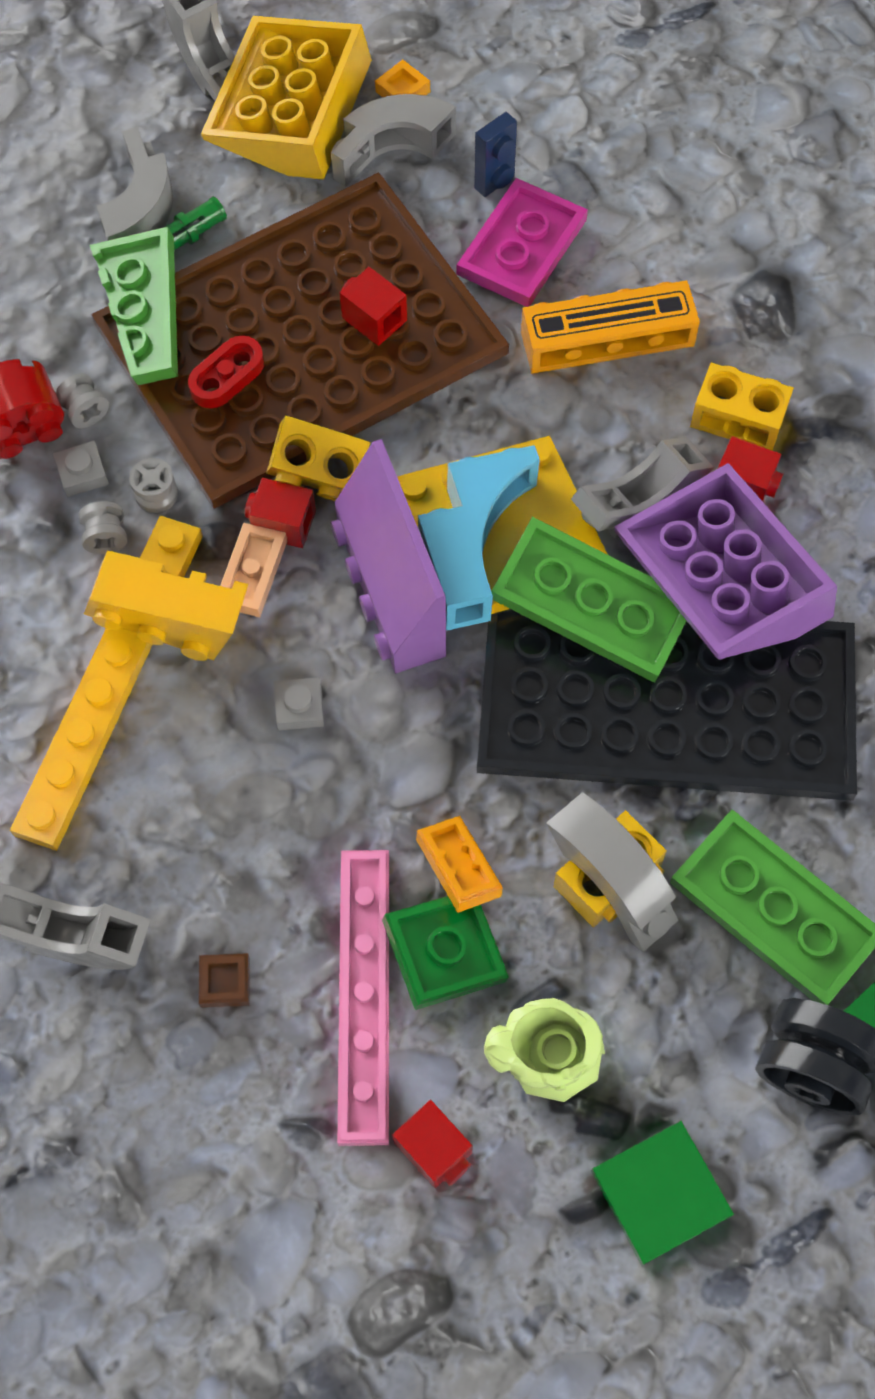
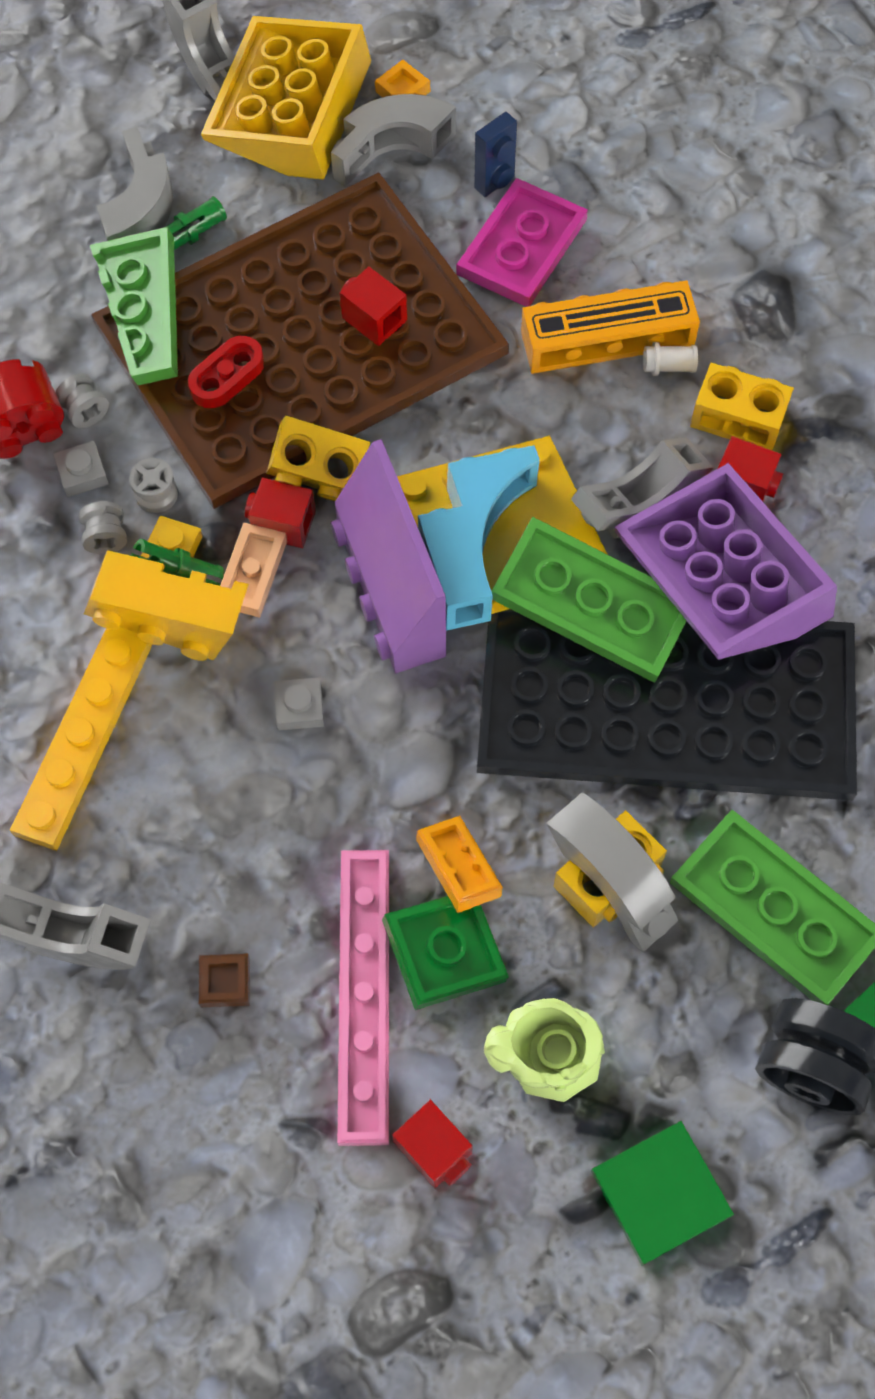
(178, 561): none -> green pin
(670, 358): none -> white pin

